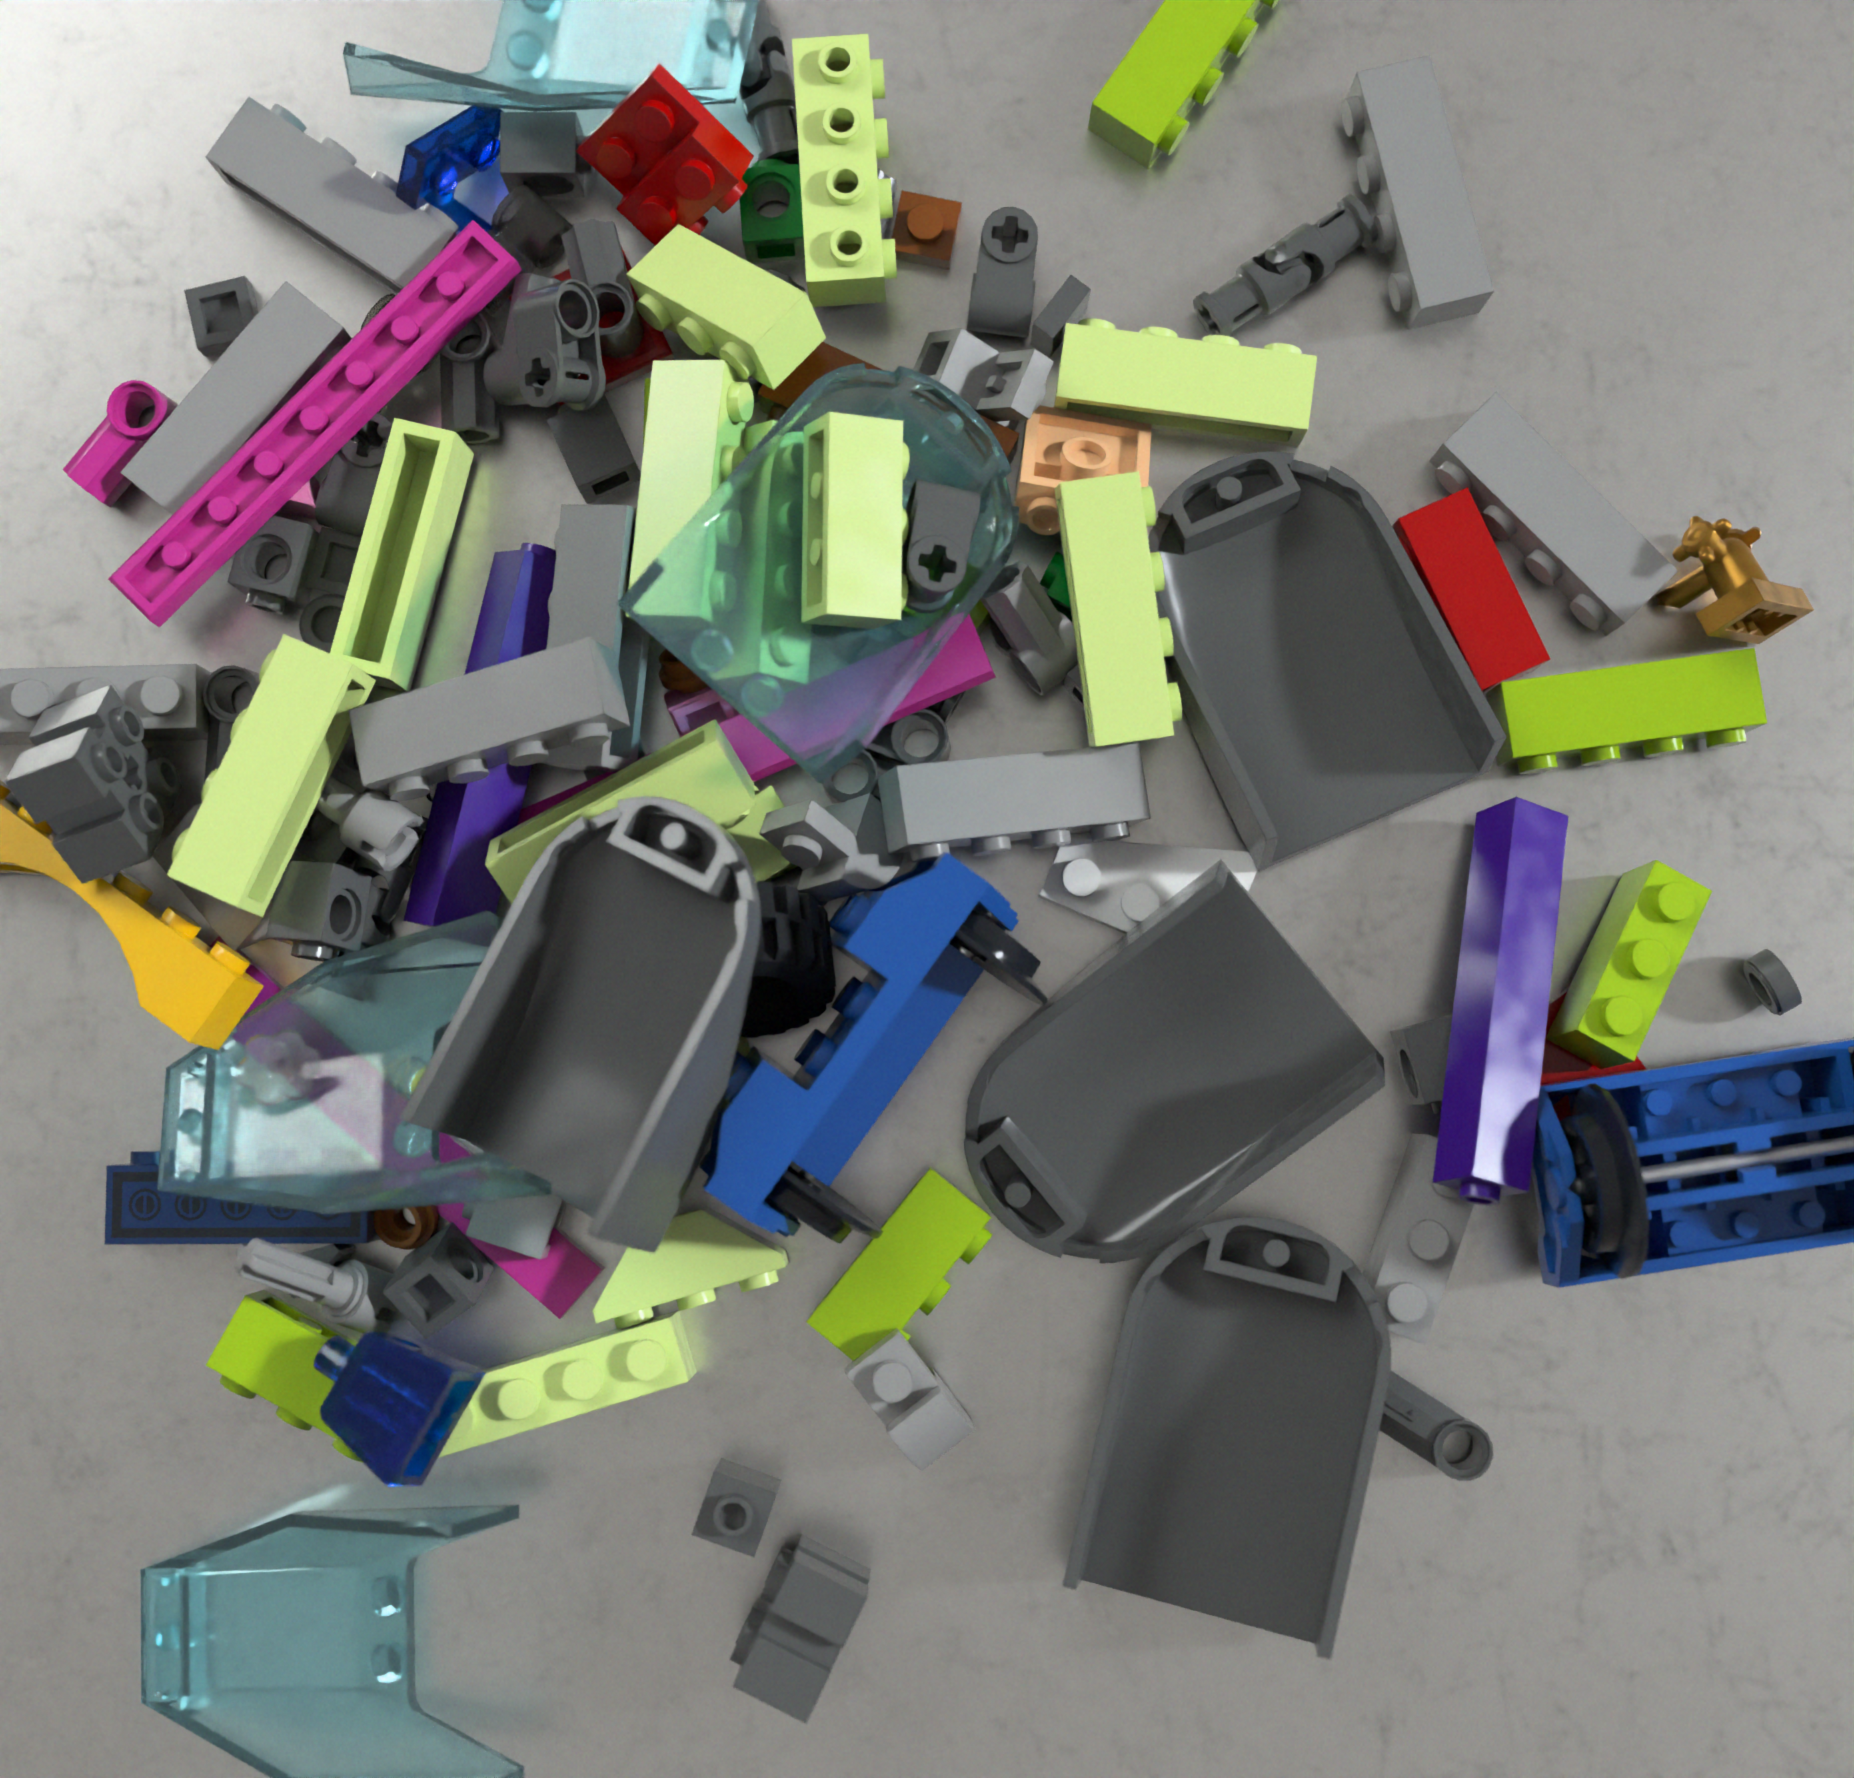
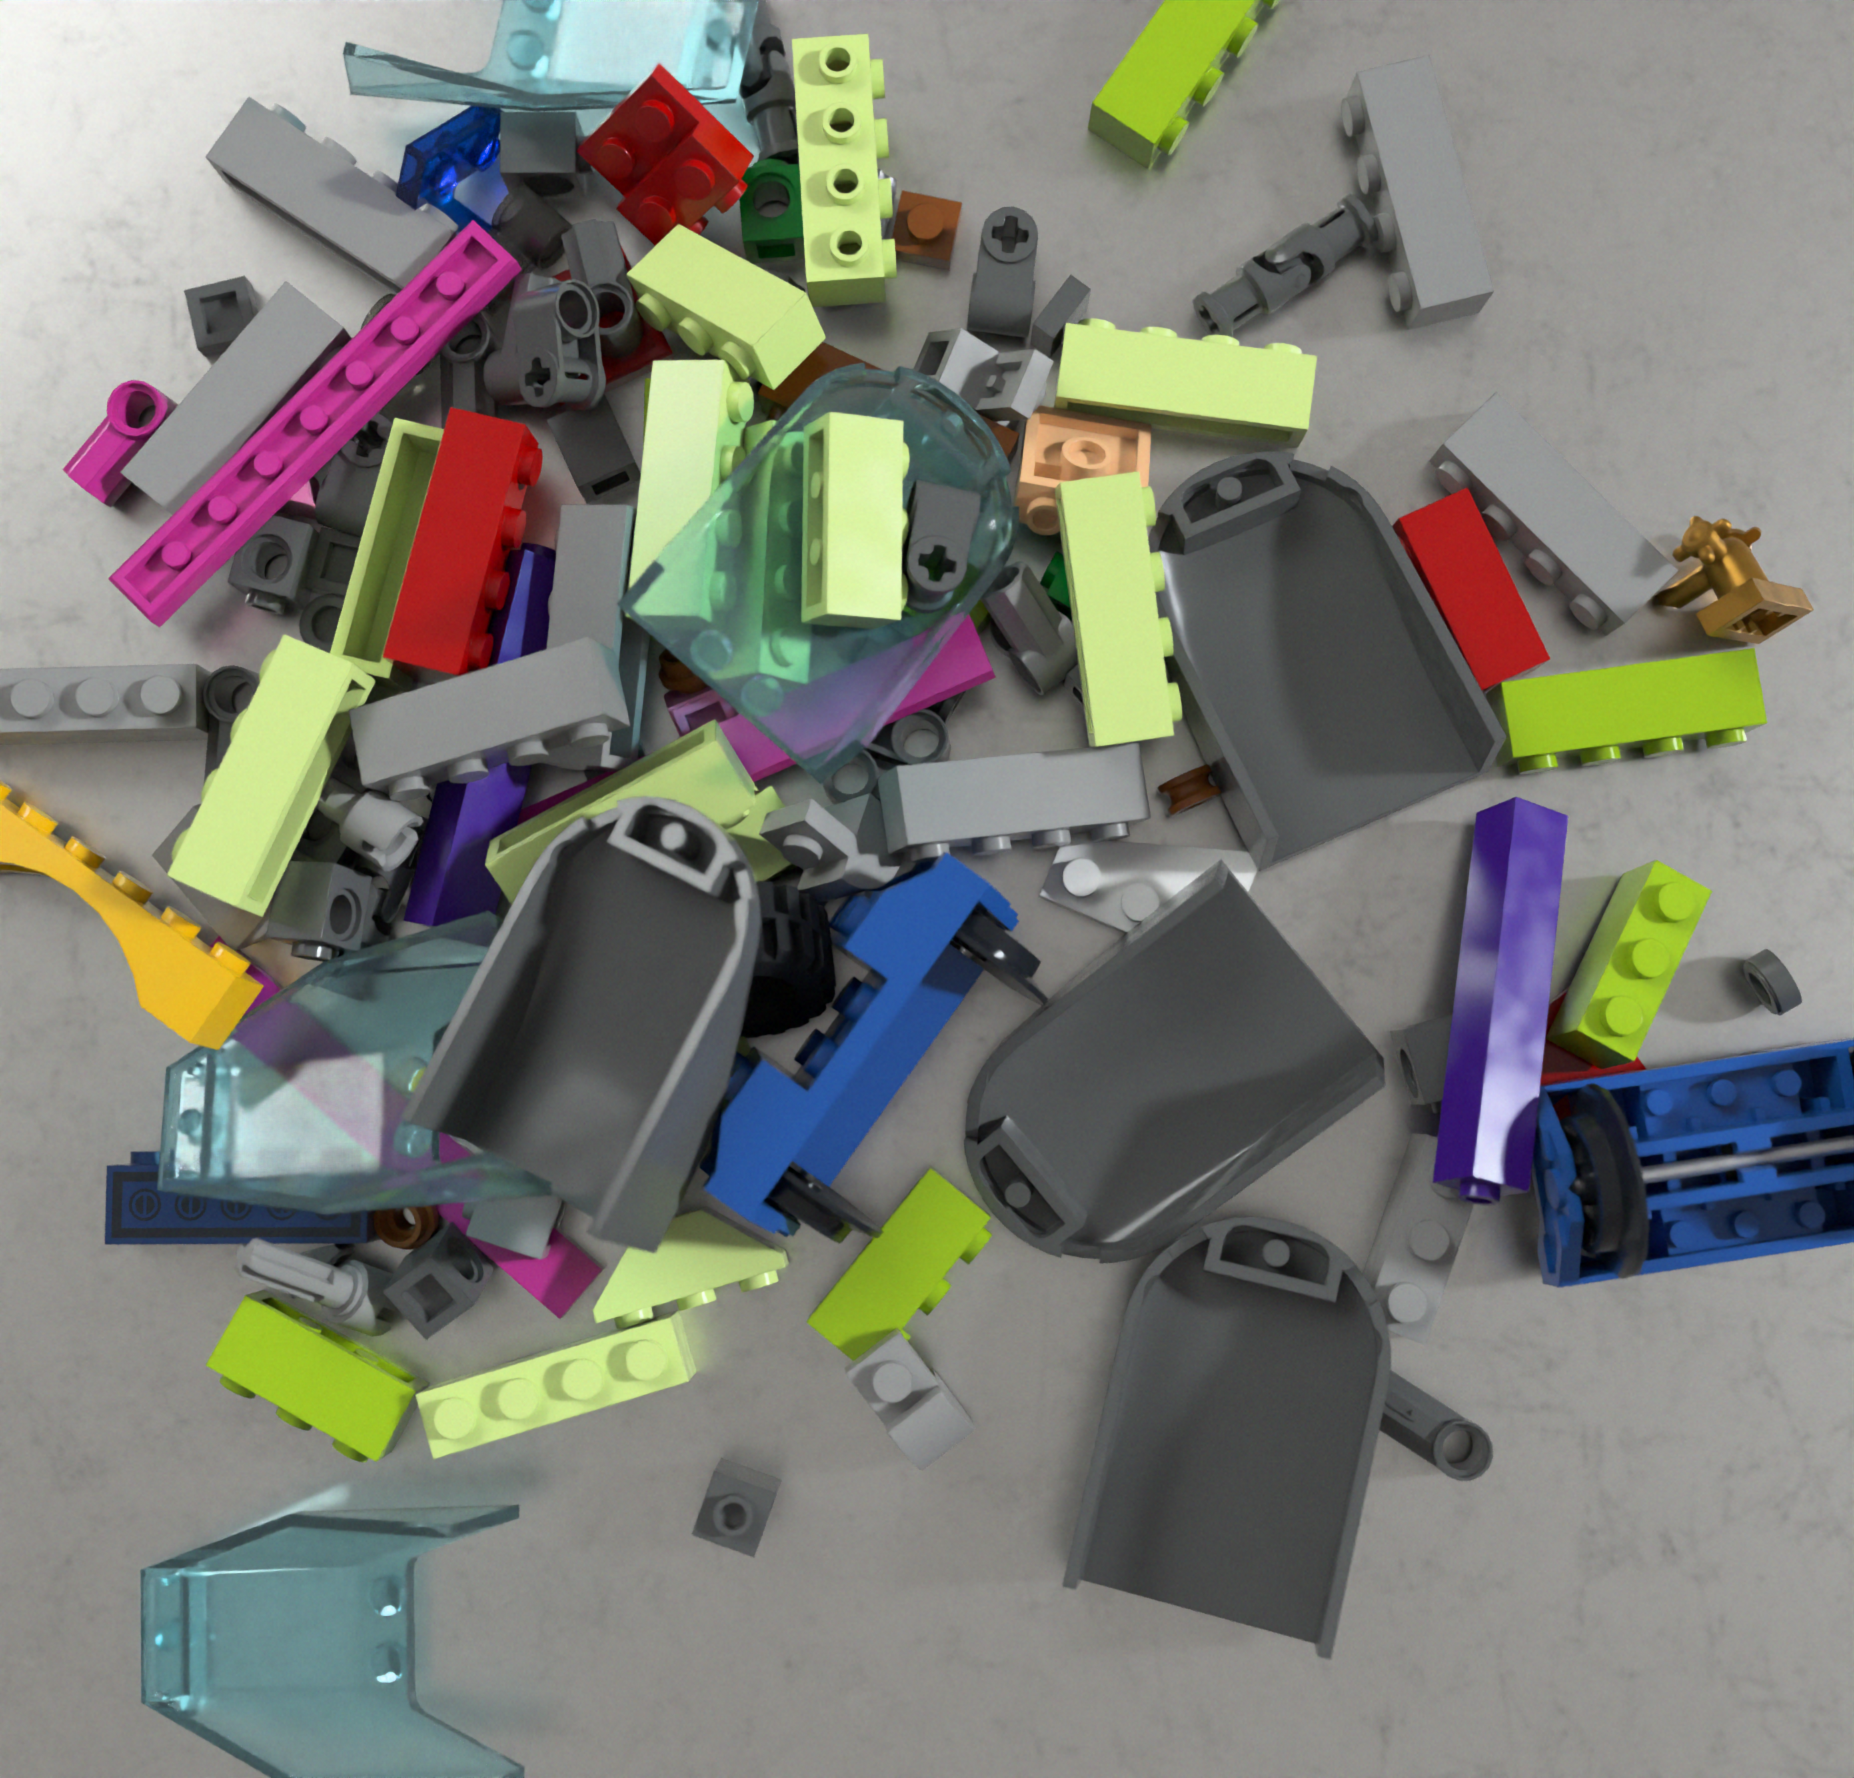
(95, 784): dark grey brick -> none
(278, 1077): clear plant -> none
(394, 1402): clear blue torso -> none
(463, 547): none -> red slope
(797, 1638): dark grey brick -> none
(1189, 790): none -> dark orange bush

